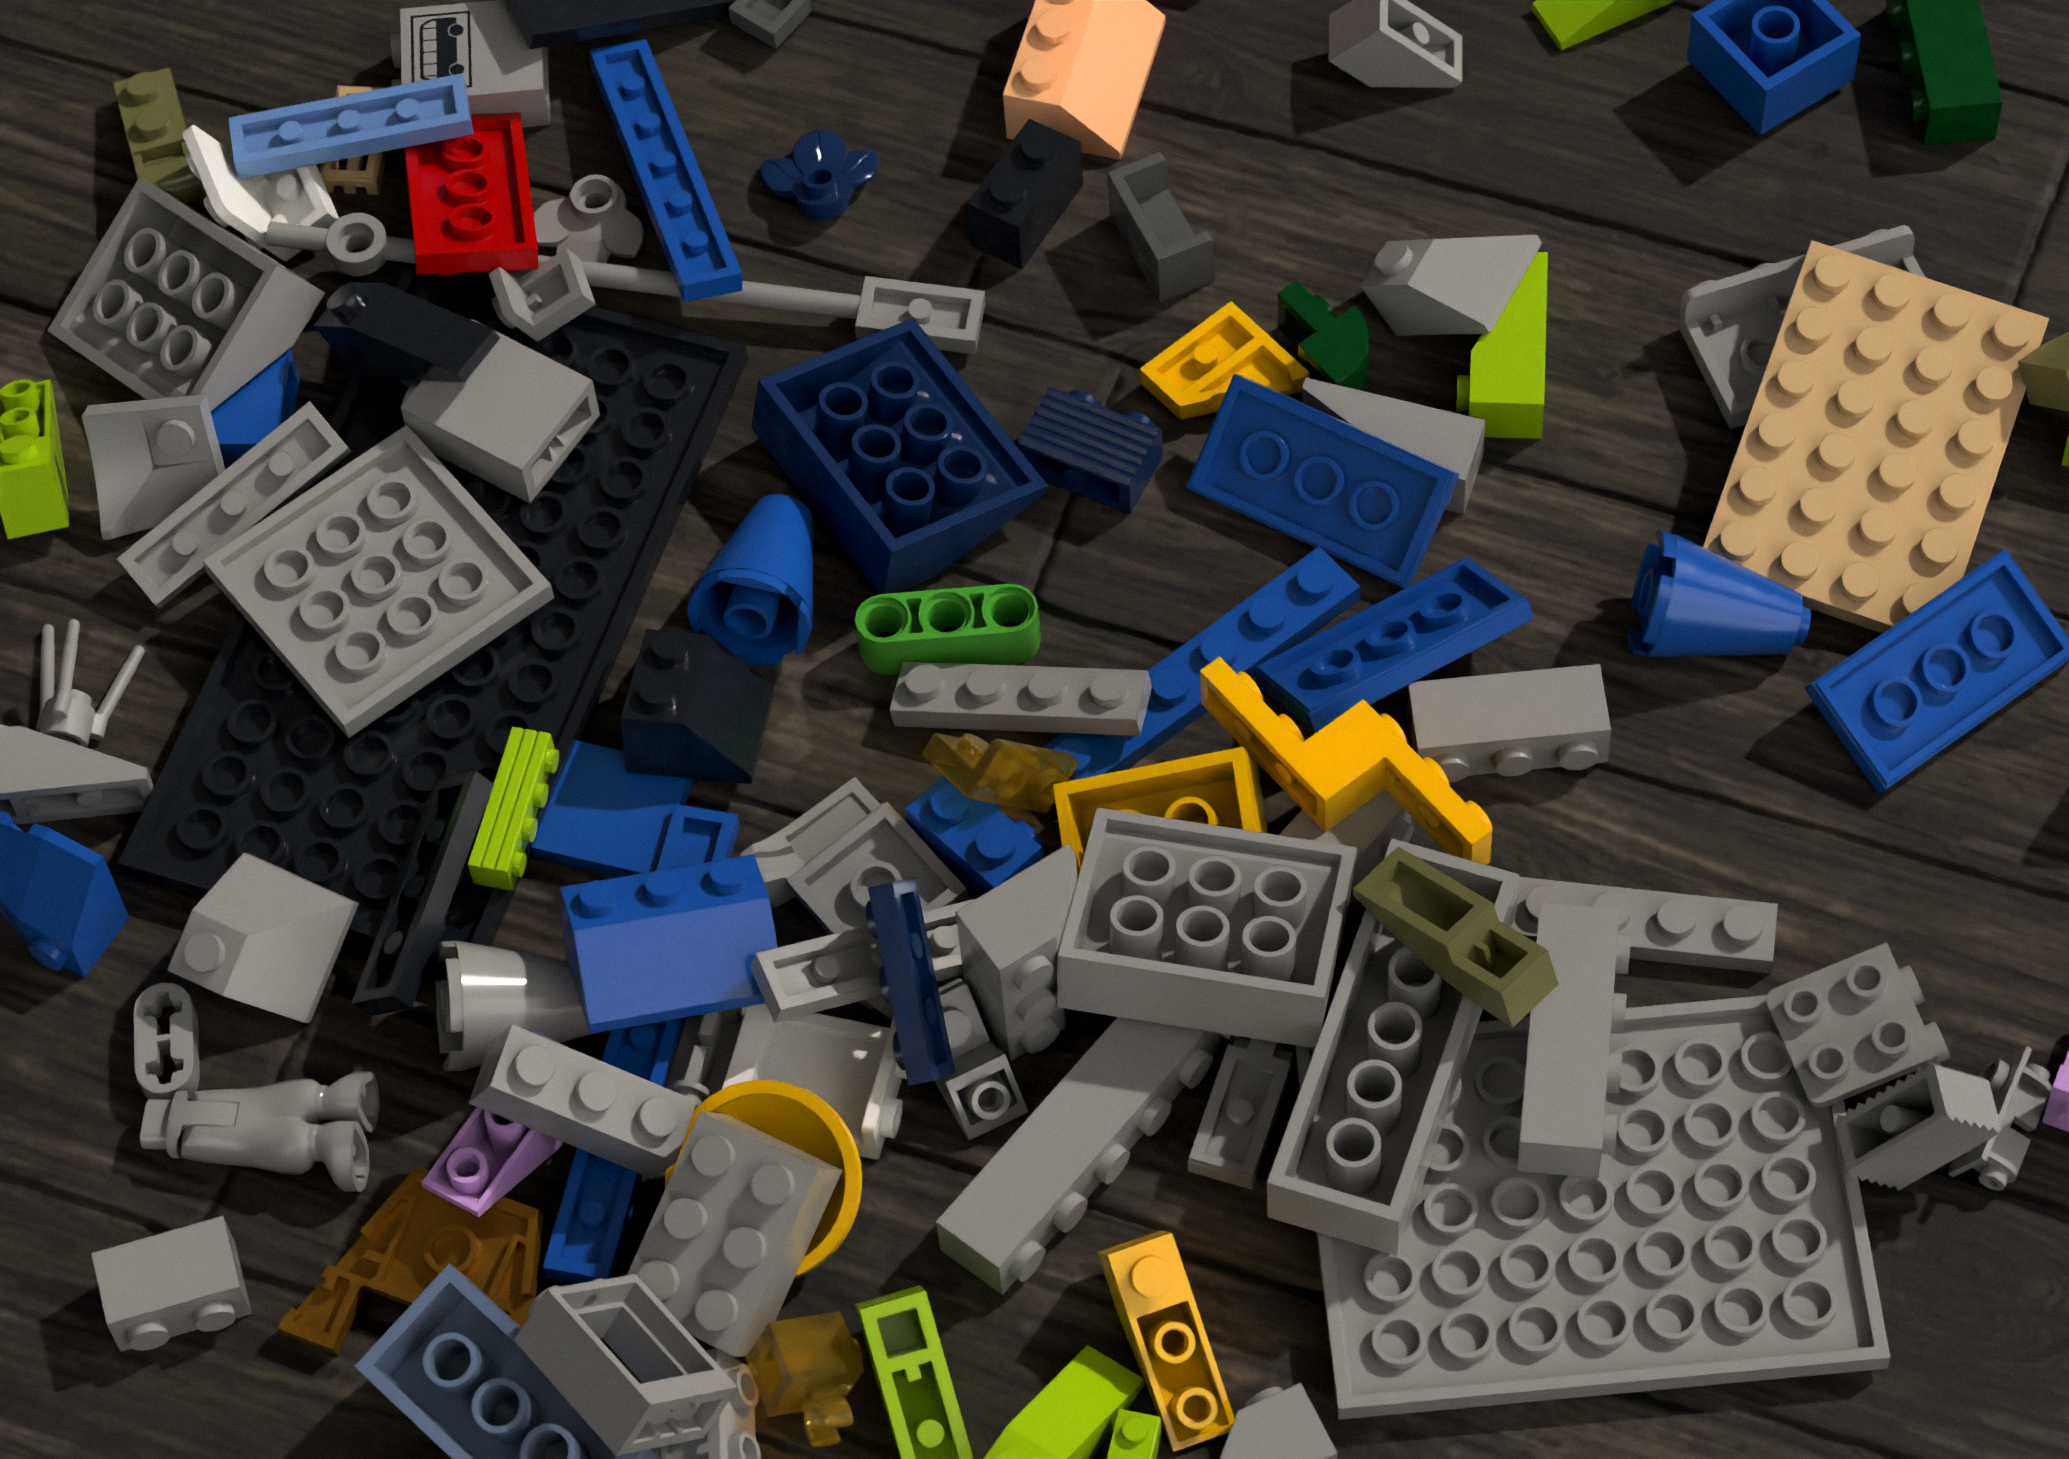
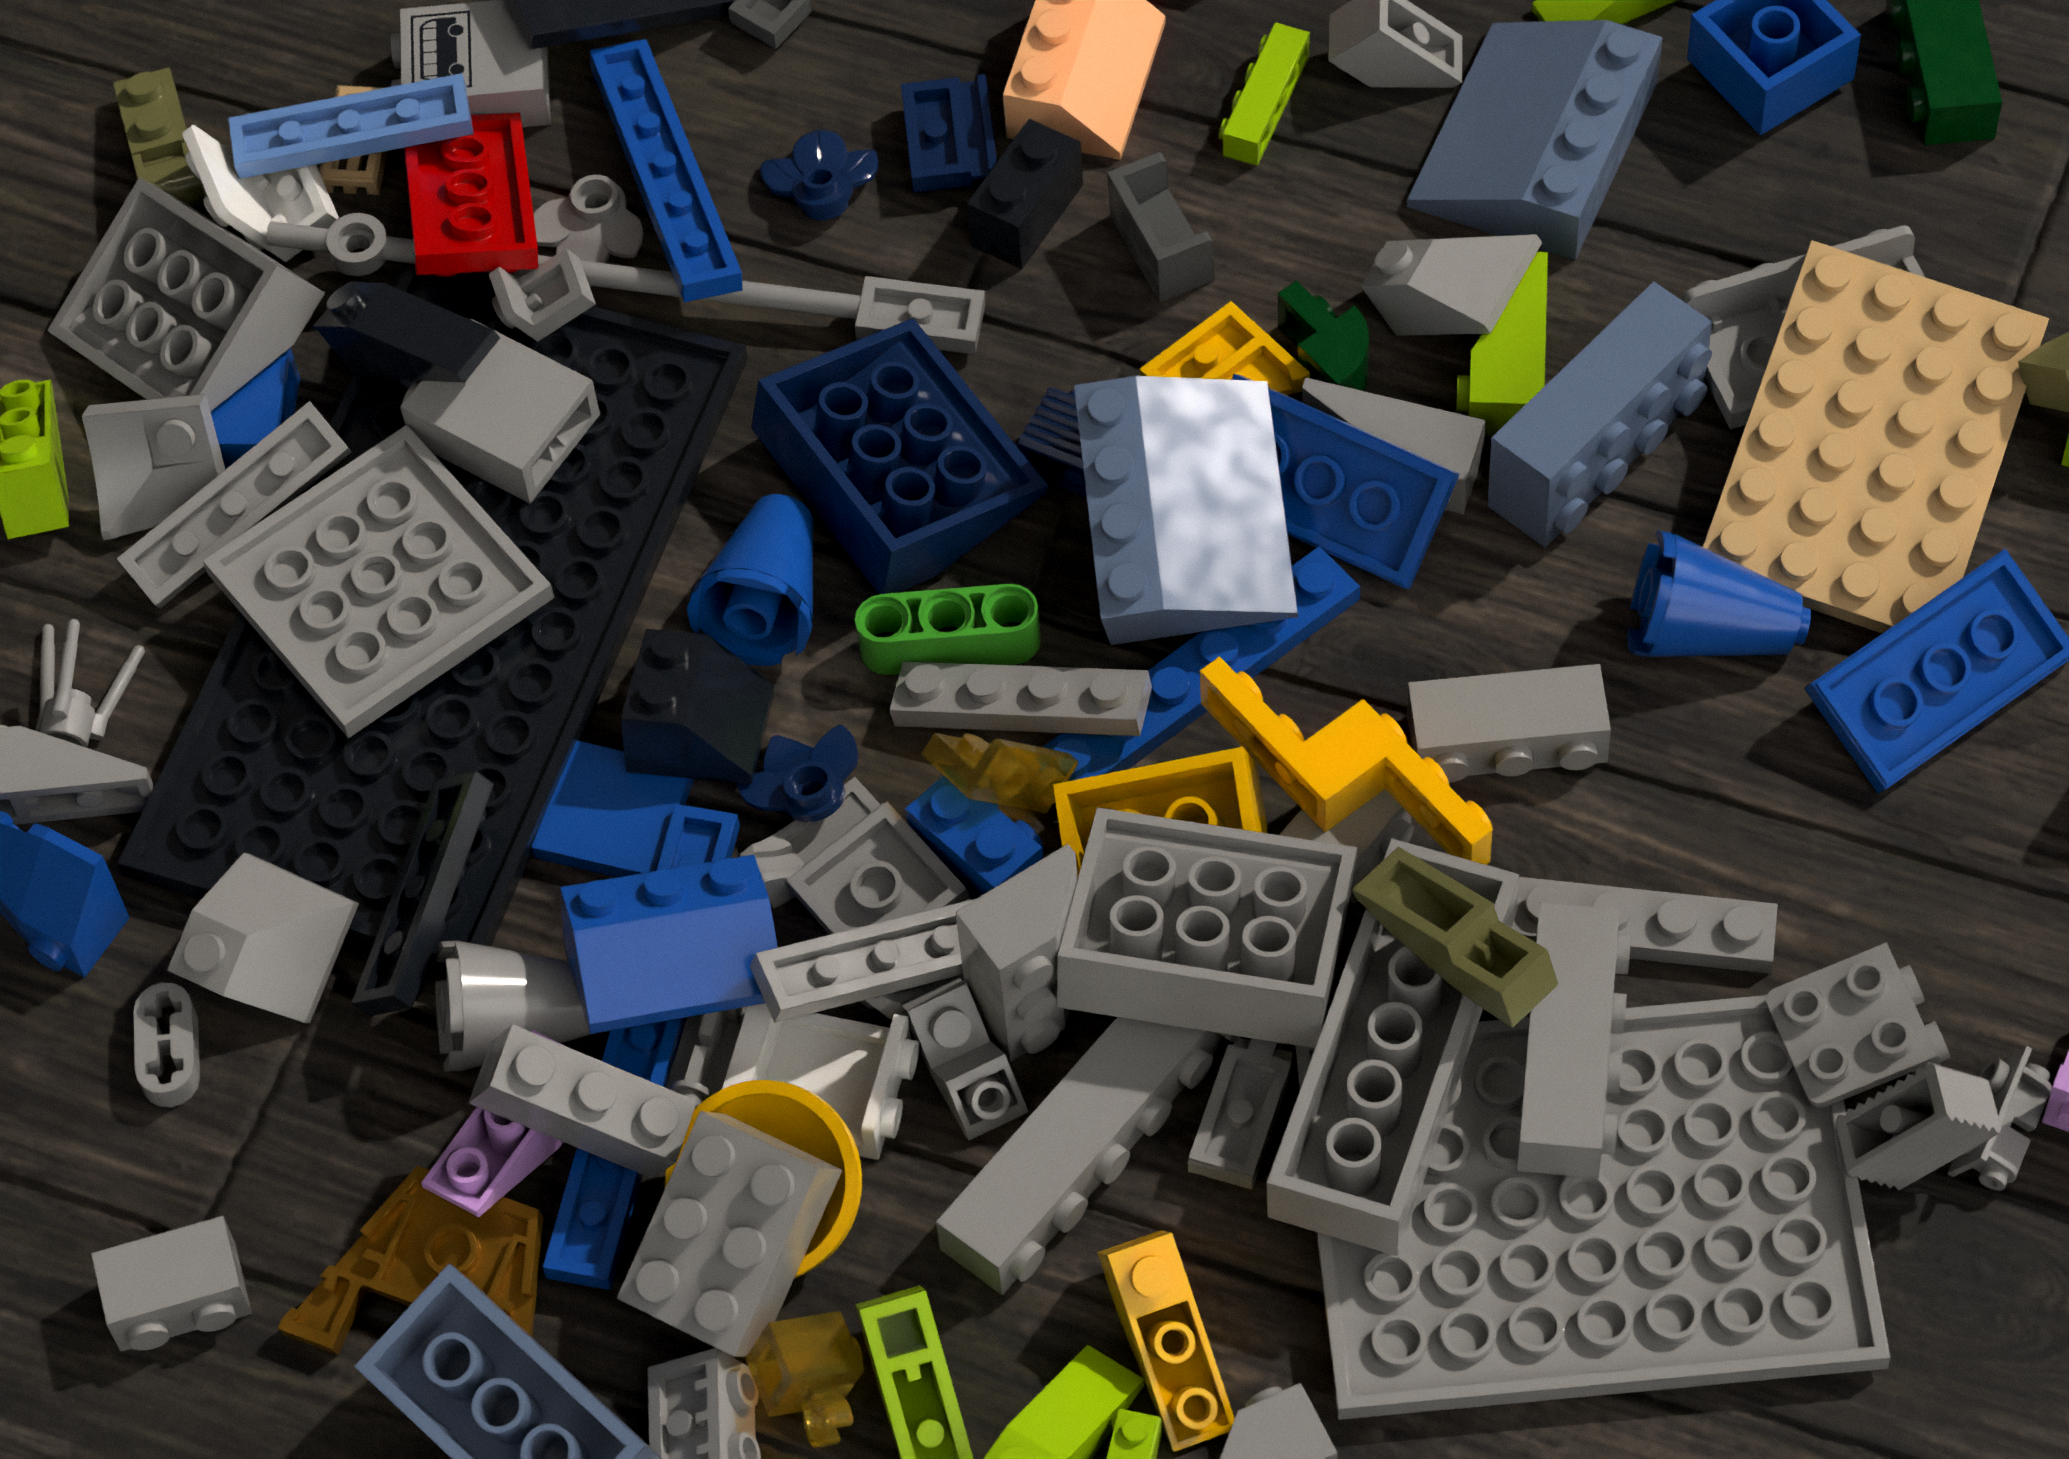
(272, 1127): light grey piece -> none
(512, 809): lime piece -> none
(680, 1381): light grey window -> none
(803, 778): none -> dark blue plate
(909, 981): dark blue plate -> none
(948, 132): none -> dark blue plate
(1184, 505): none -> slope
(1265, 94): none -> lime piece
(1392, 643): blue tile -> none
(1540, 130): none -> sand blue slope
(1599, 415): none -> sand blue brick

